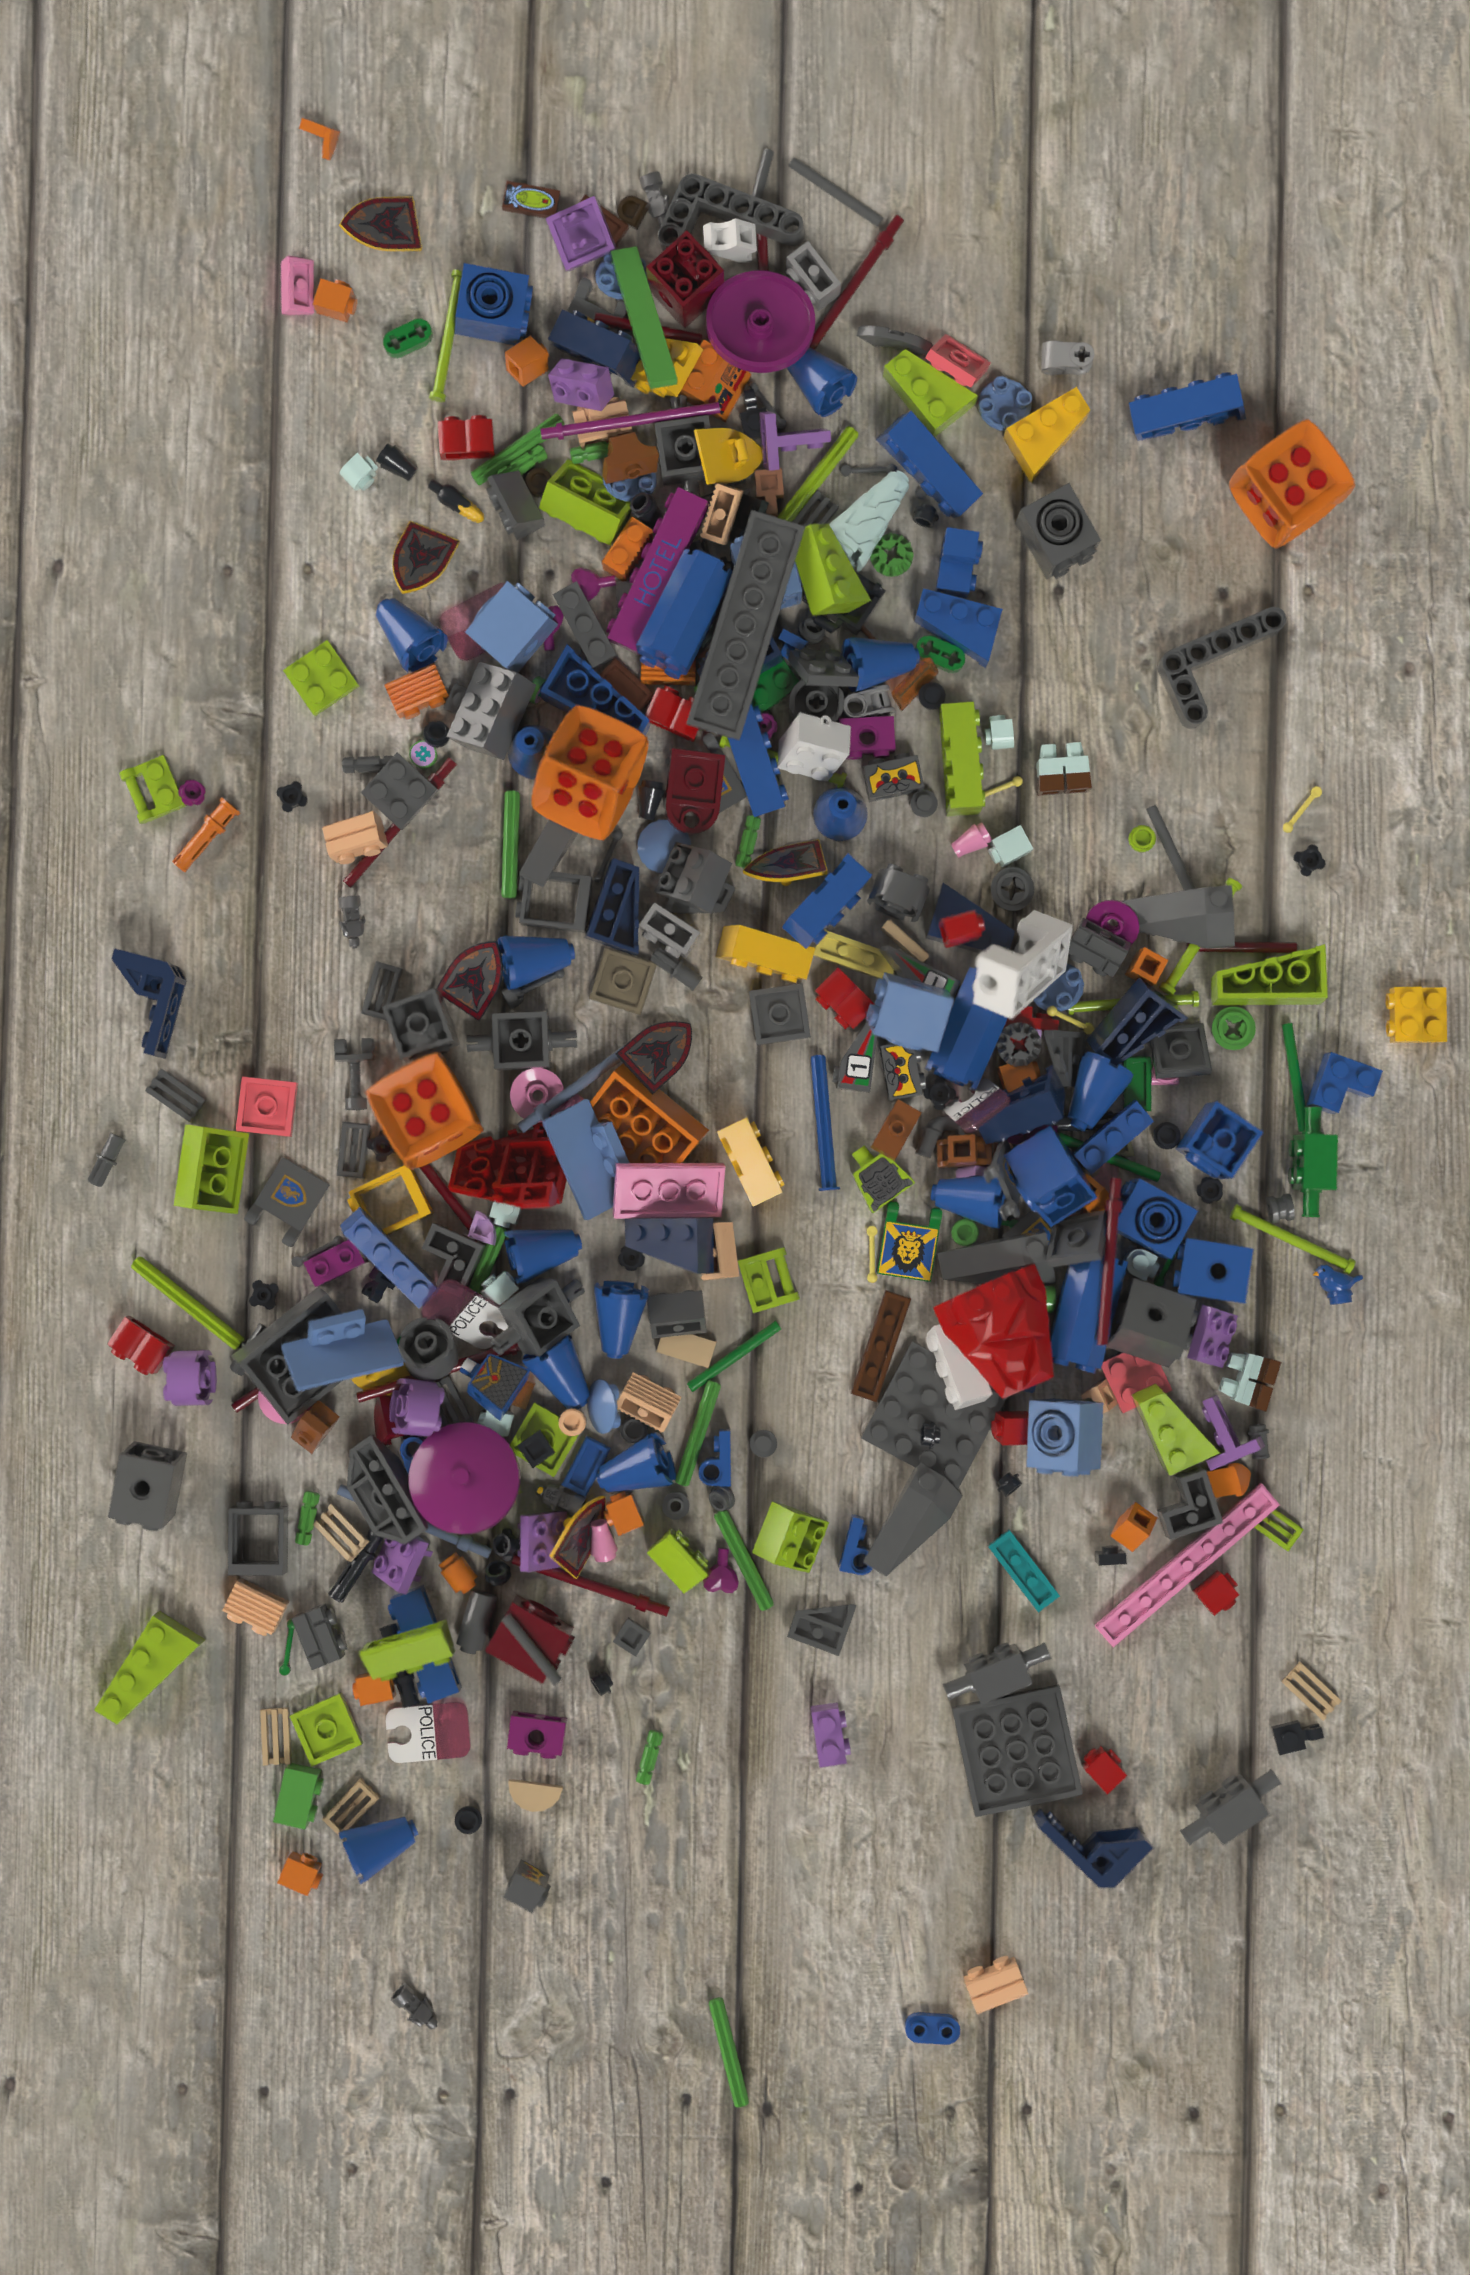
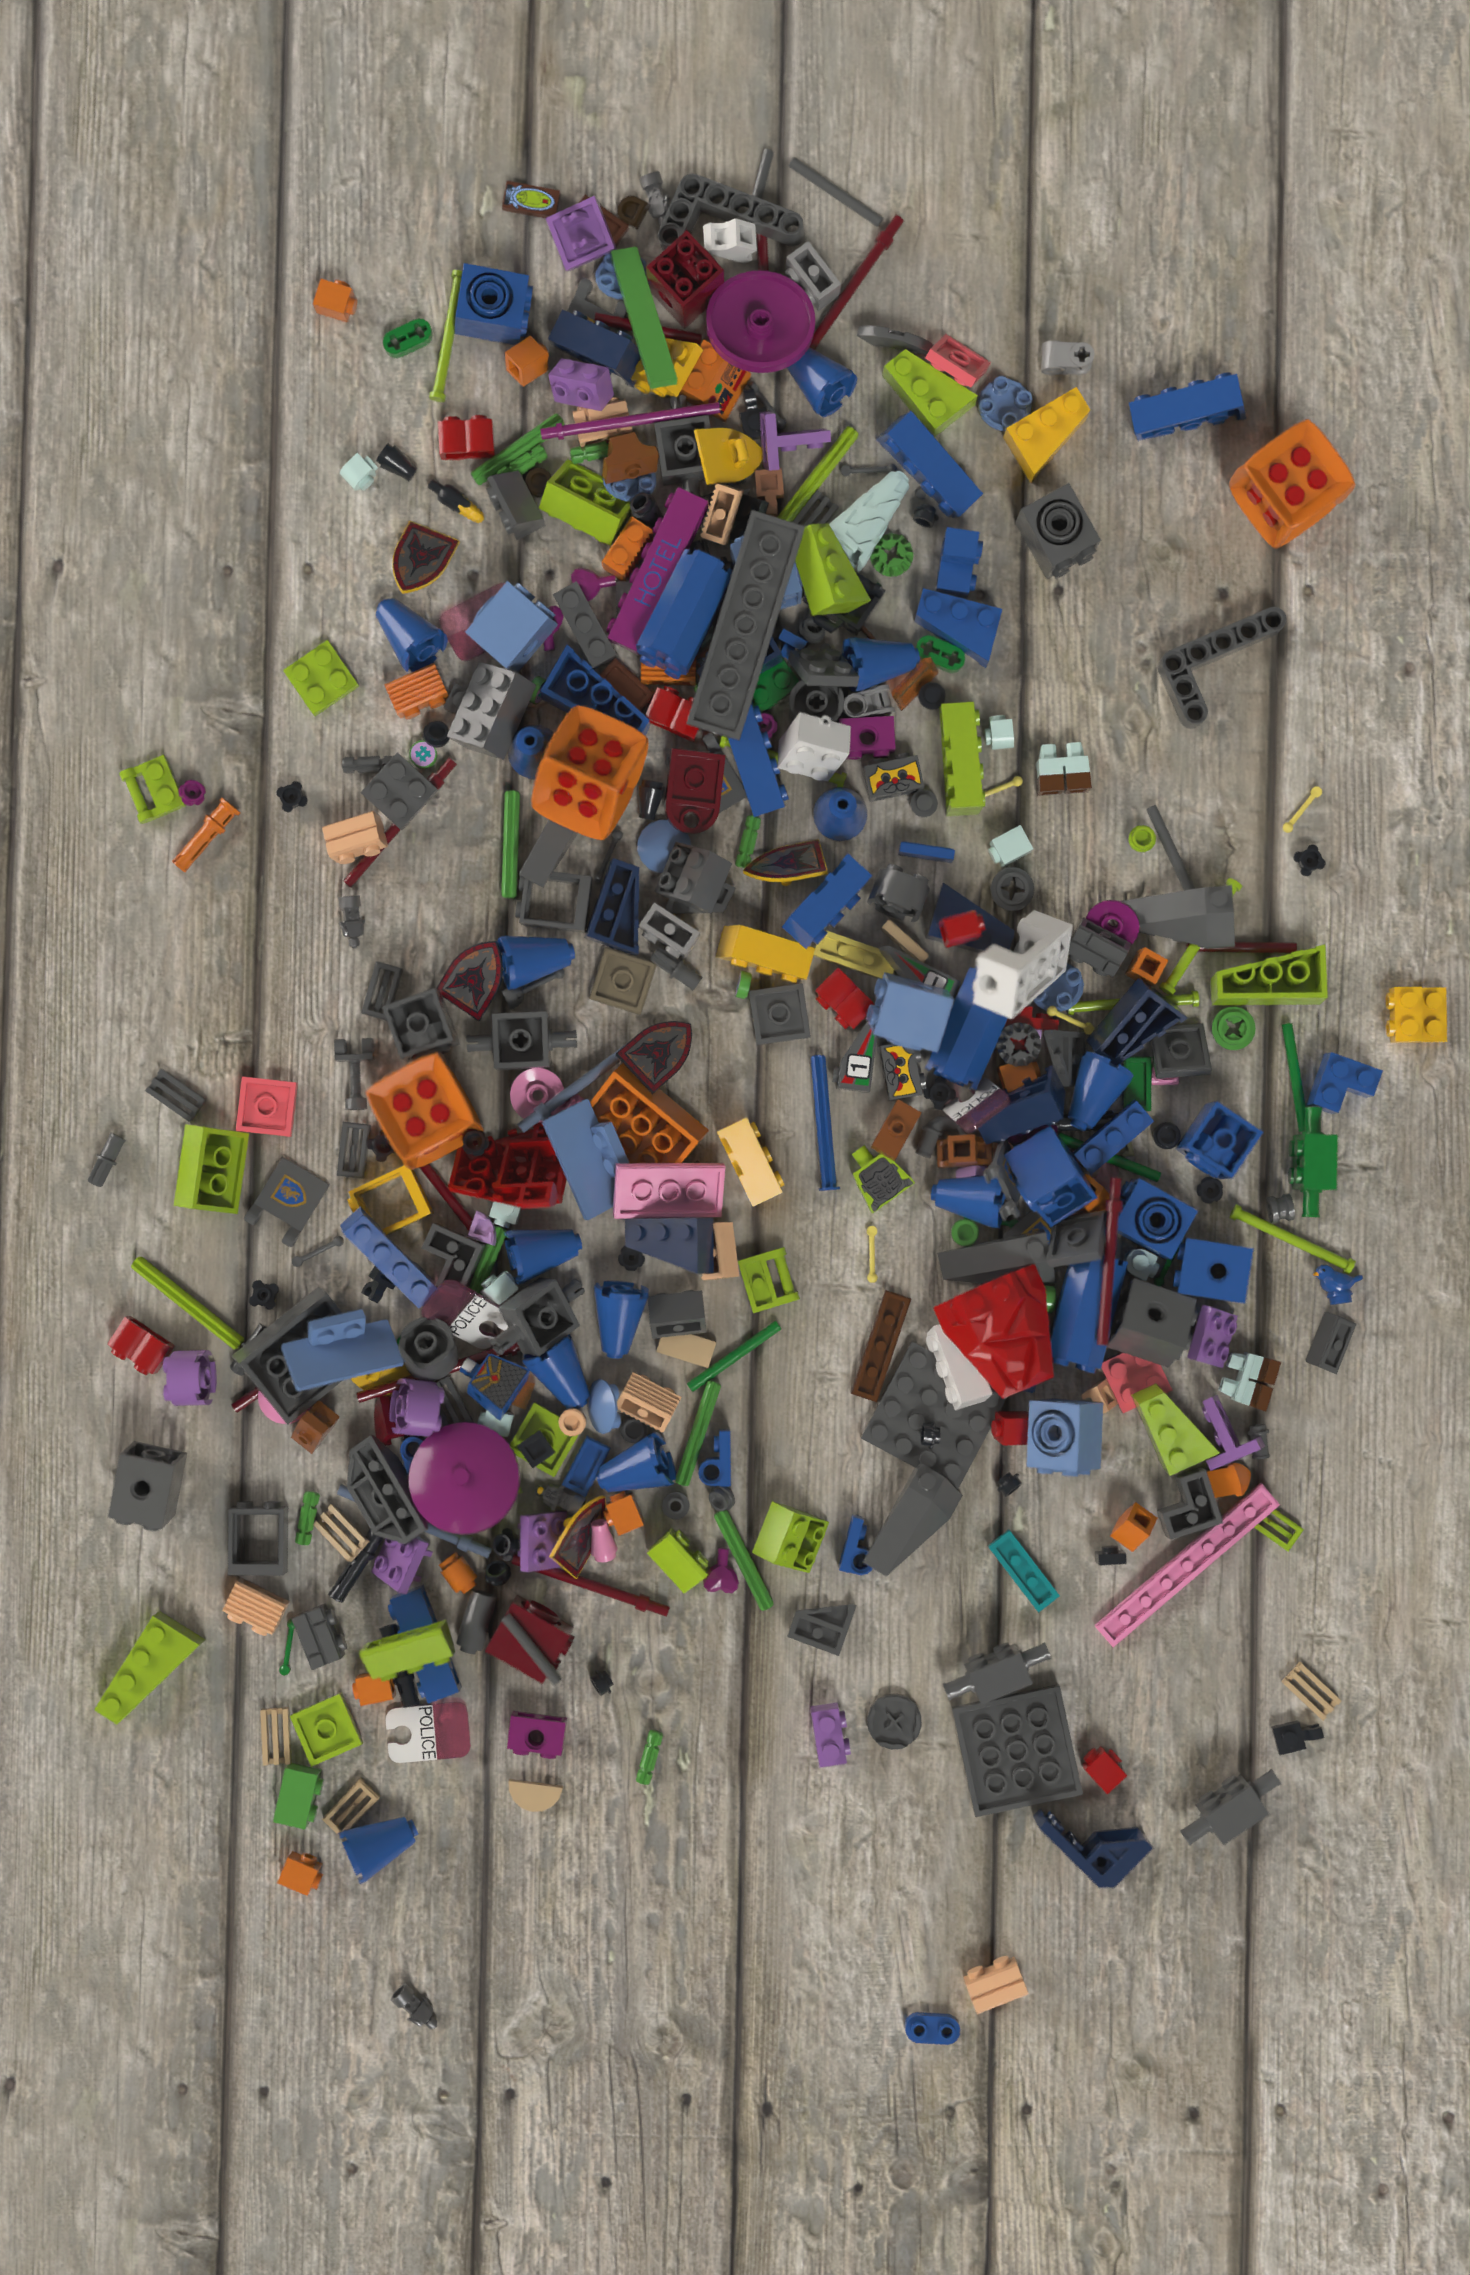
(144, 977): dark blue bracket -> none
(297, 286): bright pink slope -> none
(329, 134): orange tile -> none
(334, 1263): magenta brick -> none
(384, 224): shield -> none
(468, 1140): none -> black plate
(468, 1819): black plate -> none
(527, 1887): dark grey brick -> none
(631, 1636): dark grey plate -> none
(728, 2052): bright green axle -> none
(743, 985): none -> bright green tile
(763, 1443): dark grey plate -> none
(894, 1721): none -> dark grey tile
(909, 1248): flag -> none
(926, 852): none -> blue tile
(972, 840): bright pink cone -> none
(1217, 1592): red brick -> none
(1330, 1342): none -> dark grey slope

